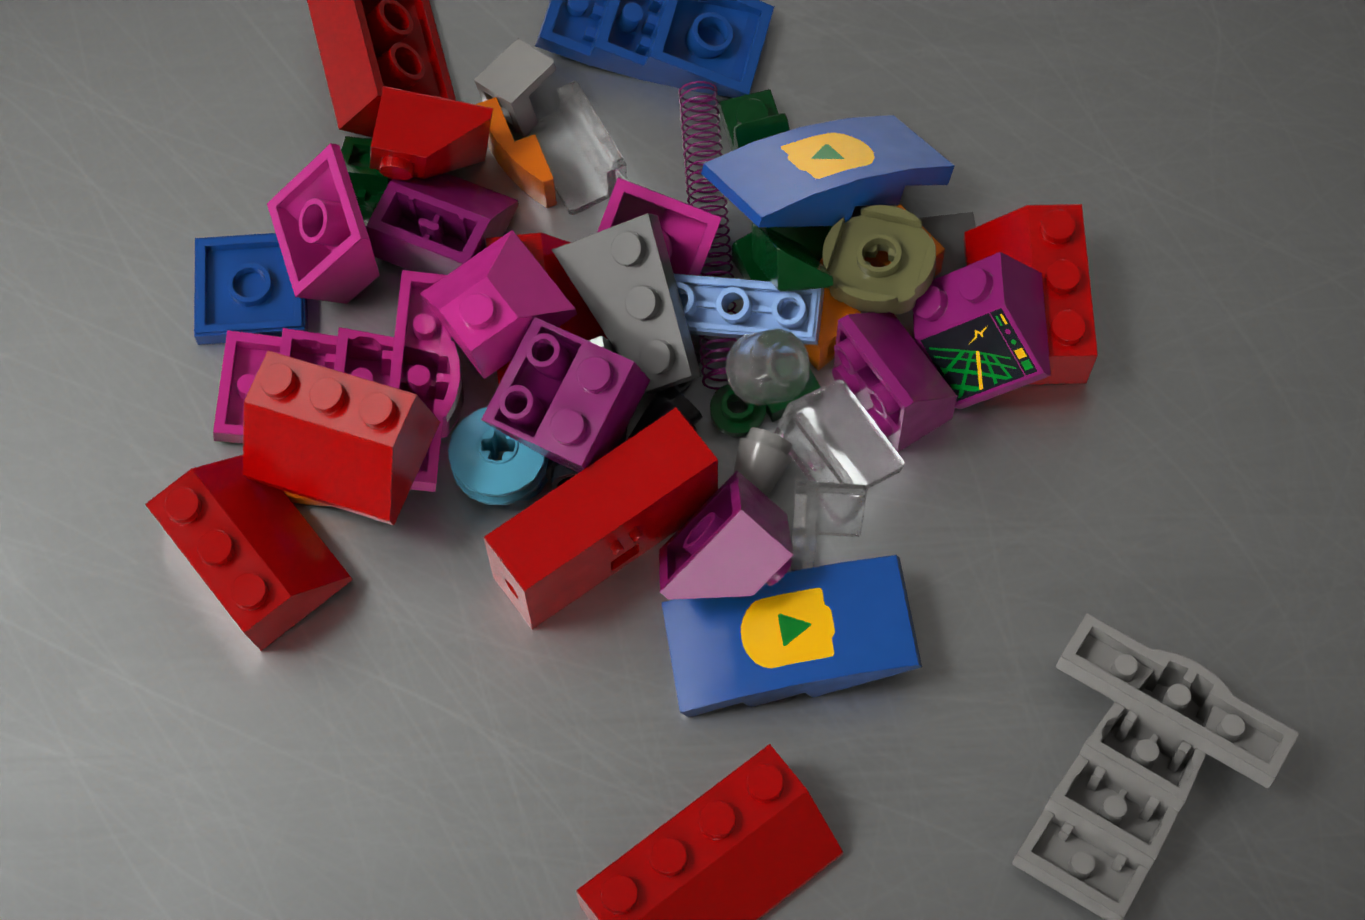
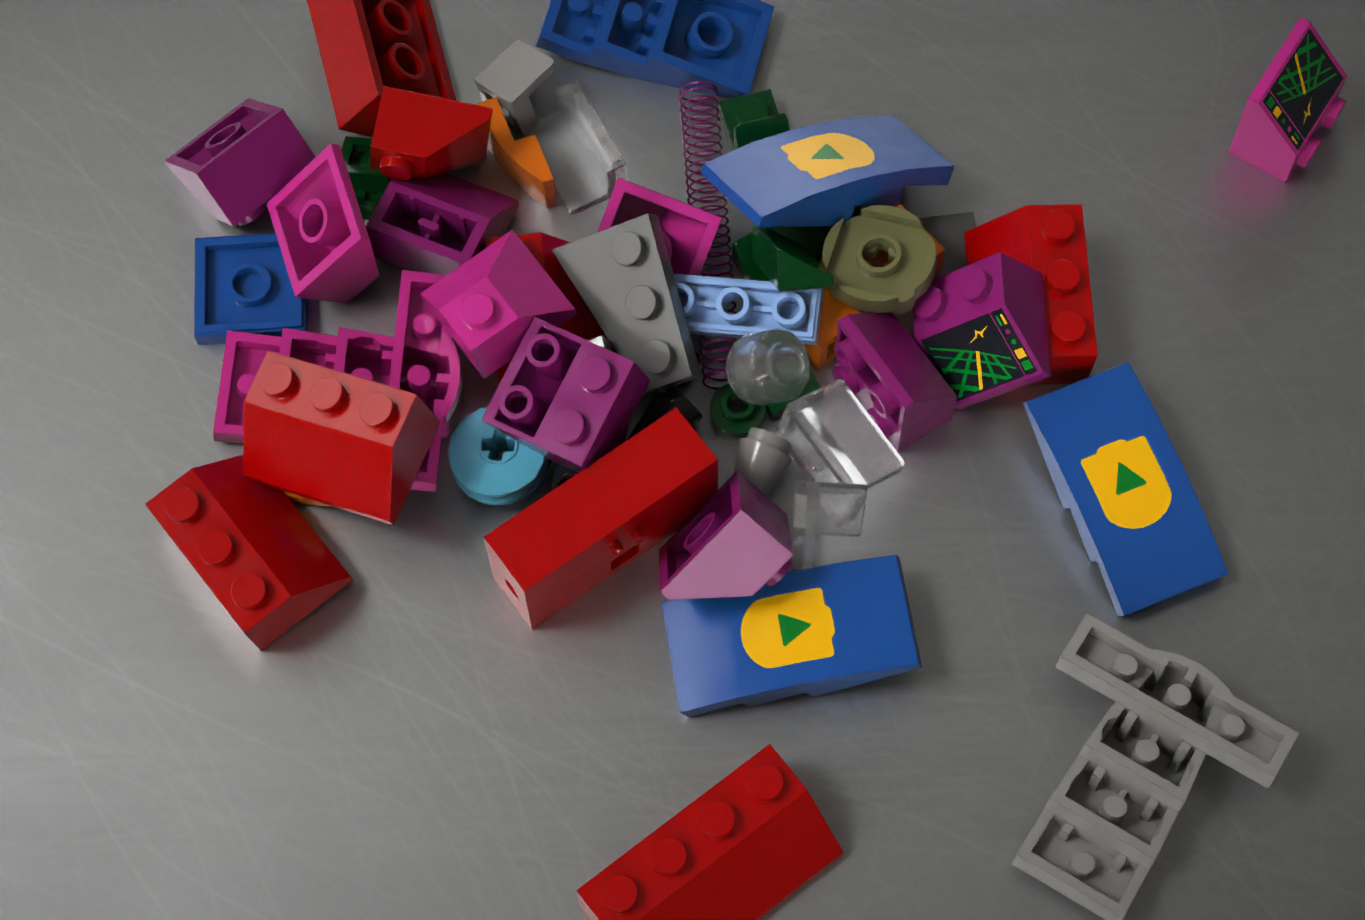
(242, 161): none -> magenta slope
(1125, 489): none -> blue slope
(1291, 105): none -> slope

